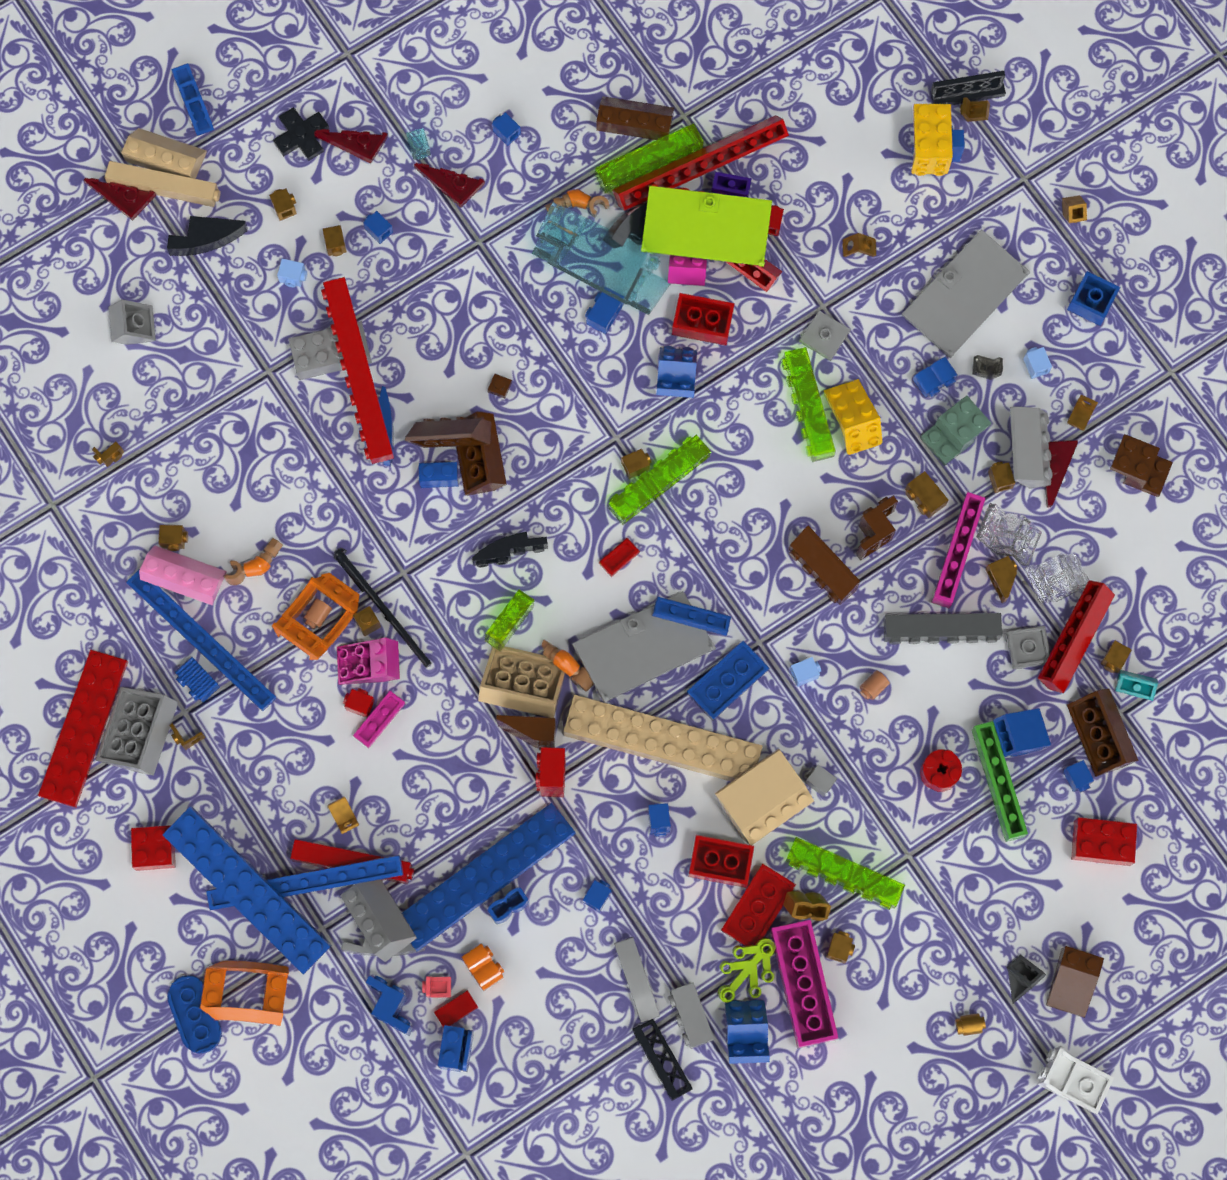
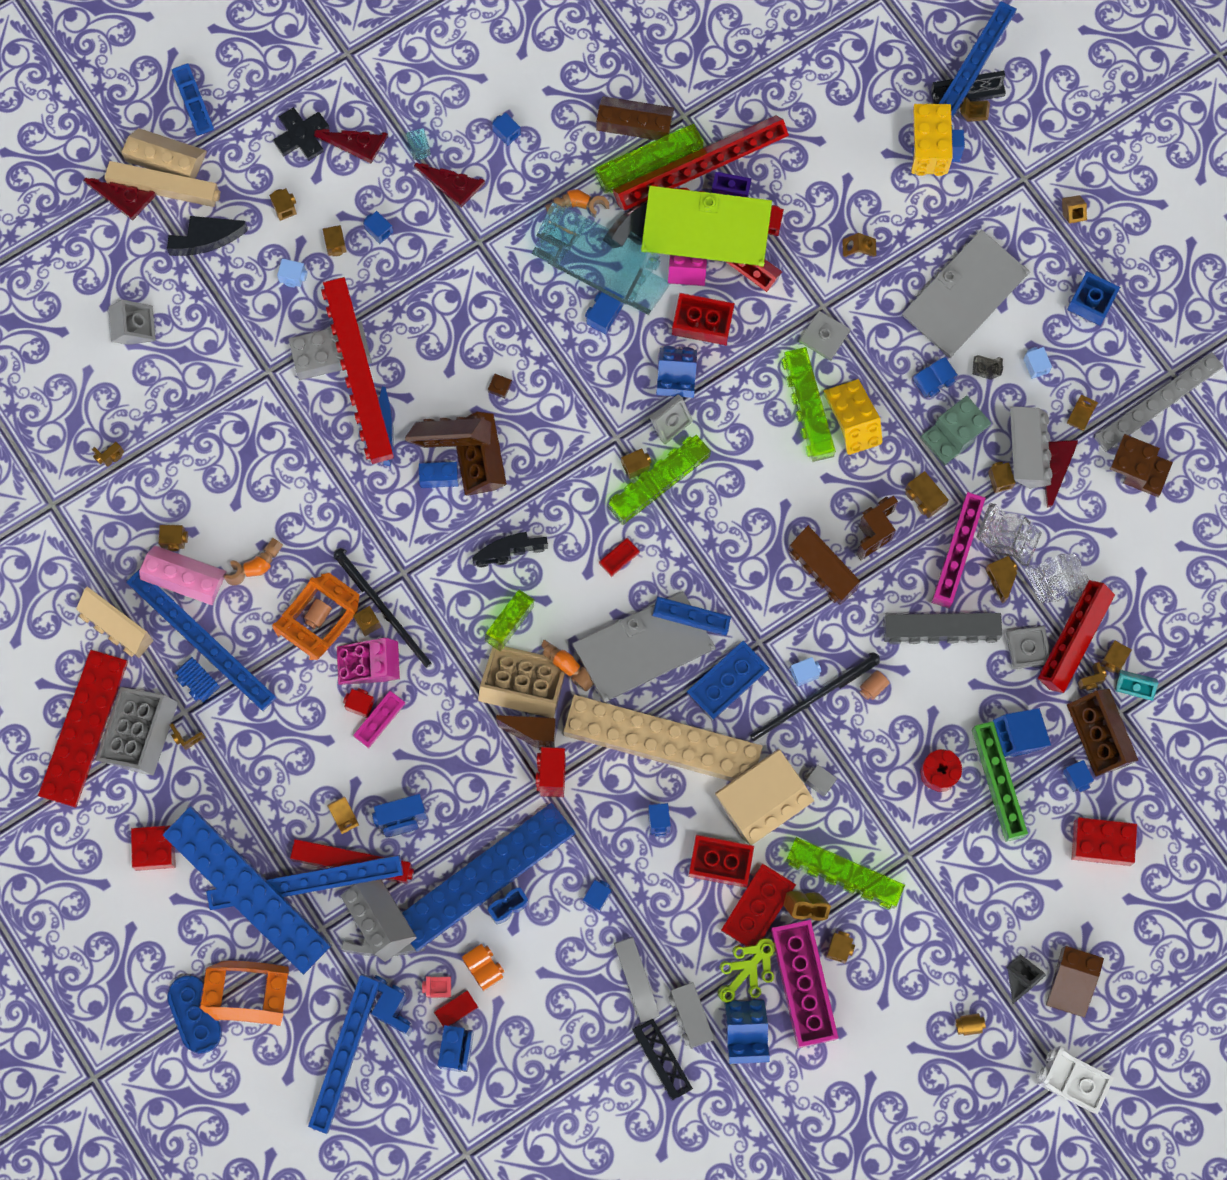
(113, 623): none -> tan slope
(344, 1053): none -> blue plate
(399, 815): none -> blue brick
(671, 419): none -> light grey plate
(840, 682): none -> black bar
(978, 56): none -> blue plate
(1091, 682): none -> pearl gold bracket
(1159, 401): none -> light grey plate

